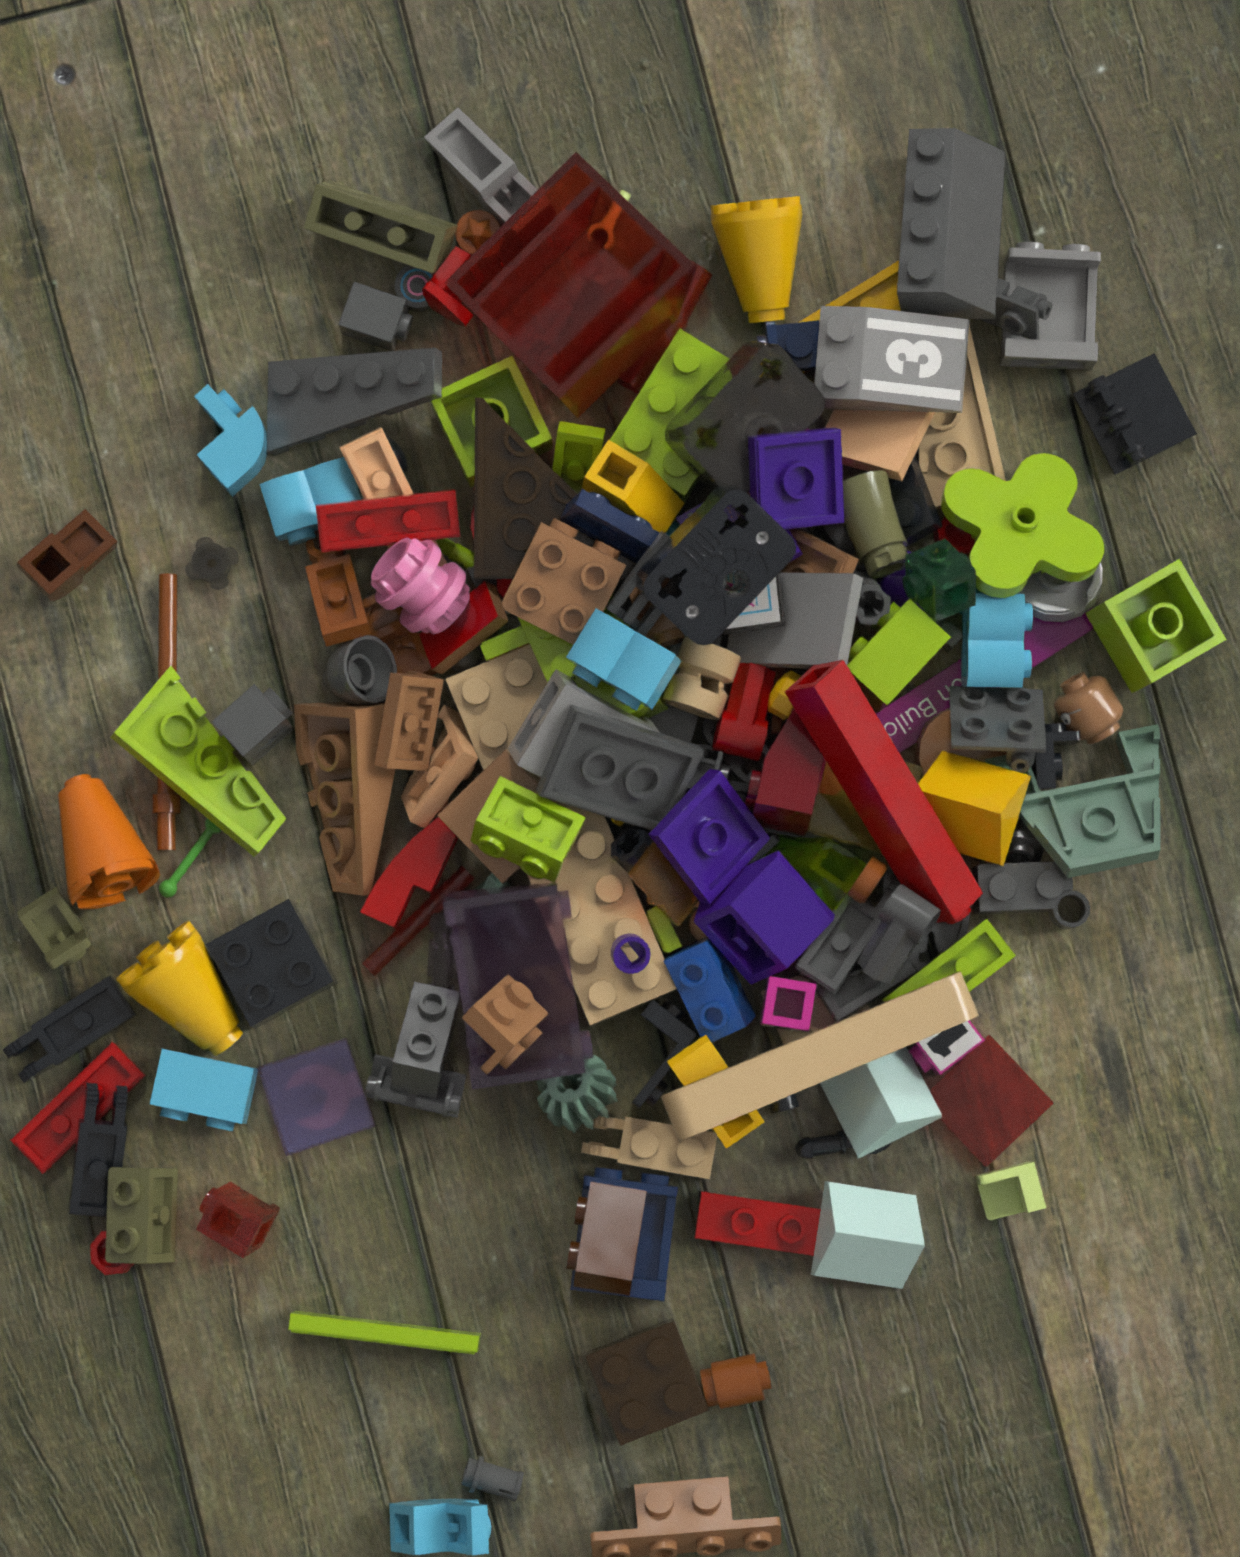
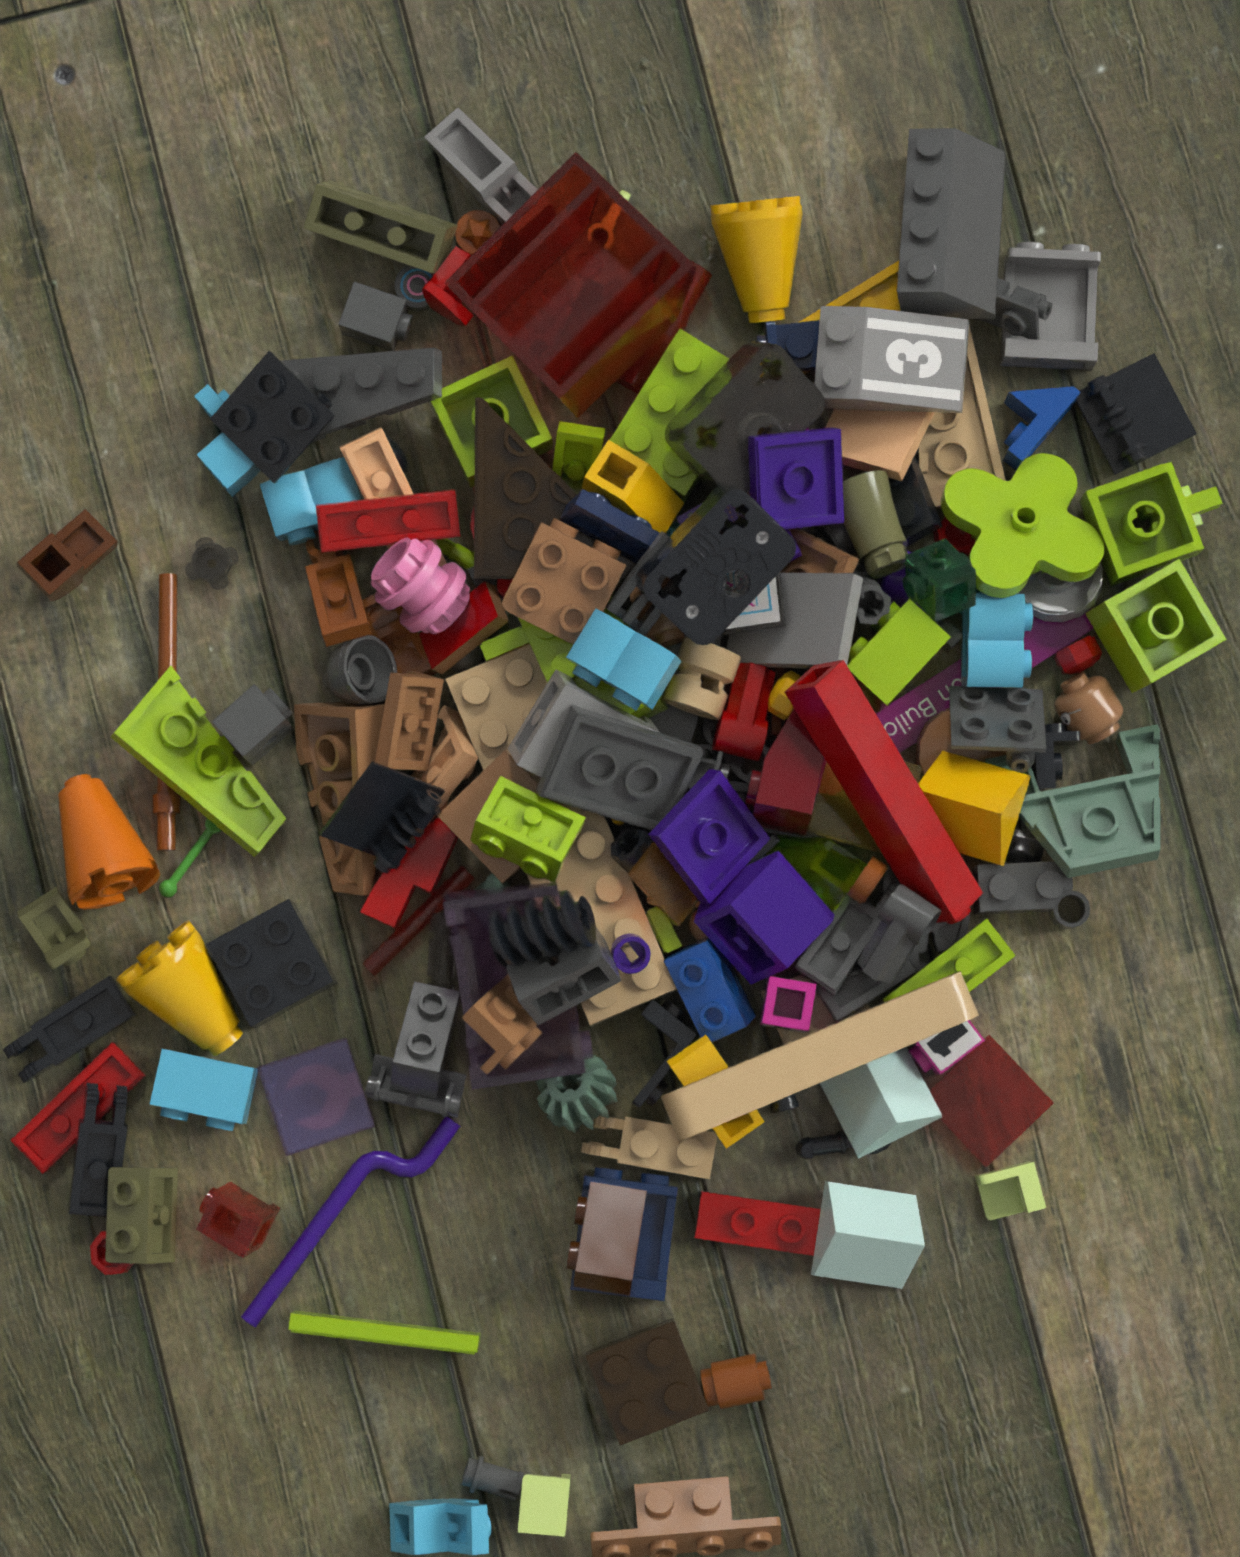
(273, 416): none -> black hinge
(335, 1204): none -> dark purple piece
(384, 814): none -> black hinge
(541, 931): none -> black piece
(544, 1504): none -> yellowish green panel
(563, 981): none -> dark grey brick
(1042, 412): none -> blue slope
(1078, 656): none -> red tile
(1153, 497): none -> lime hinge

